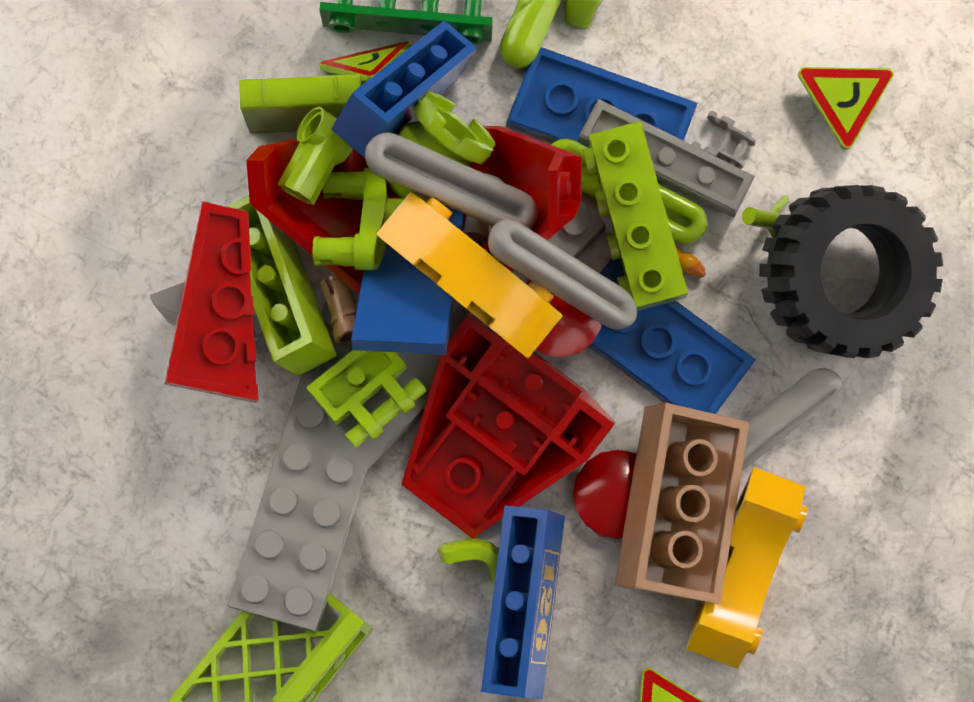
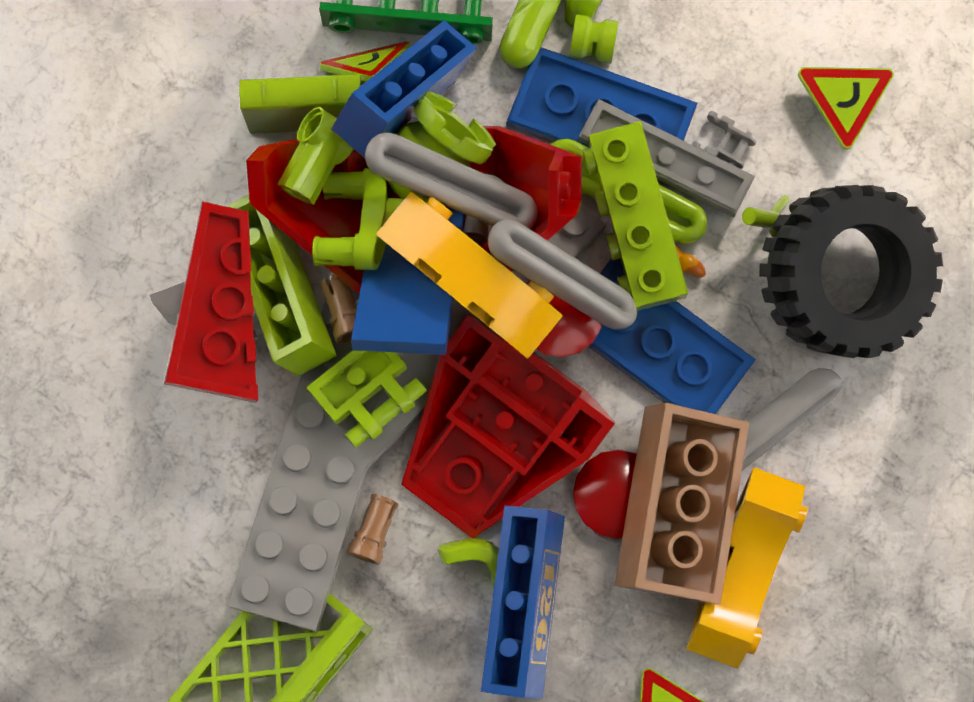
(373, 530): none -> medium nougat pin
(593, 38): none -> lime wheel

